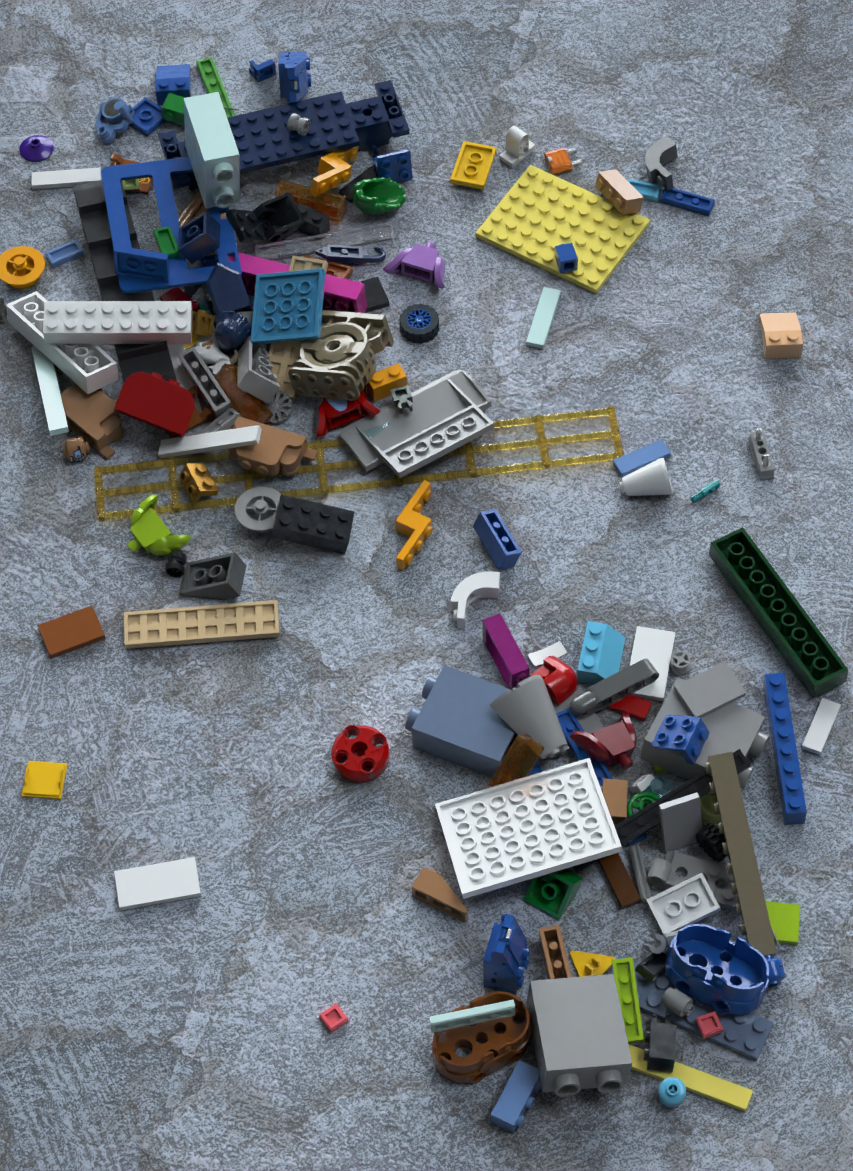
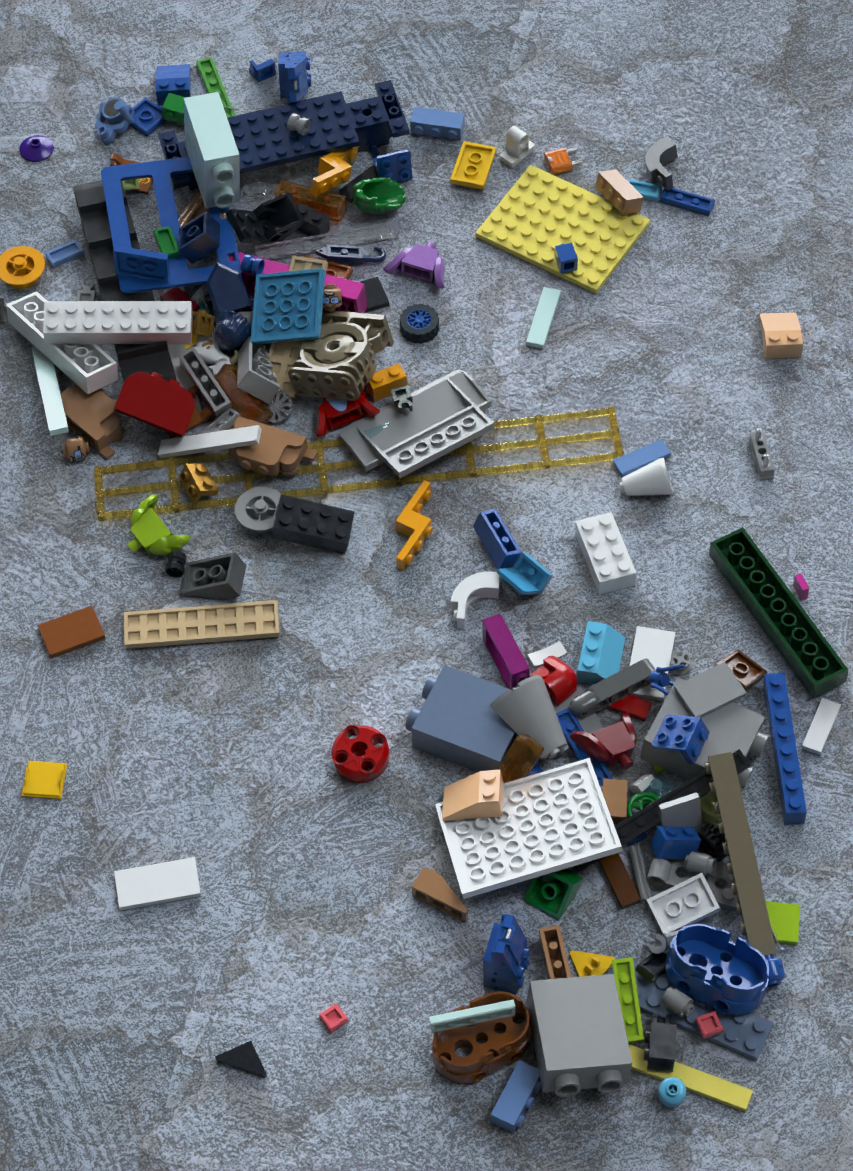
(65, 178): white tile -> none
(87, 292): none -> light grey plate
(210, 260): blue tile -> none
(243, 1058): none -> black tile
(253, 265): none -> blue wheel
(332, 297): none -> medium nougat head
(437, 123): none -> medium blue brick
(474, 797): none -> light nougat slope
(526, 576): none -> dark azure bracket
(605, 553): none -> white brick
(660, 679): none -> blue plant
(674, 842): none -> blue brick
(700, 863): none -> light grey brick
(705, 491): teal pin -> none
(744, 668): none -> reddish brown tile
(801, 586): none -> dark pink tile

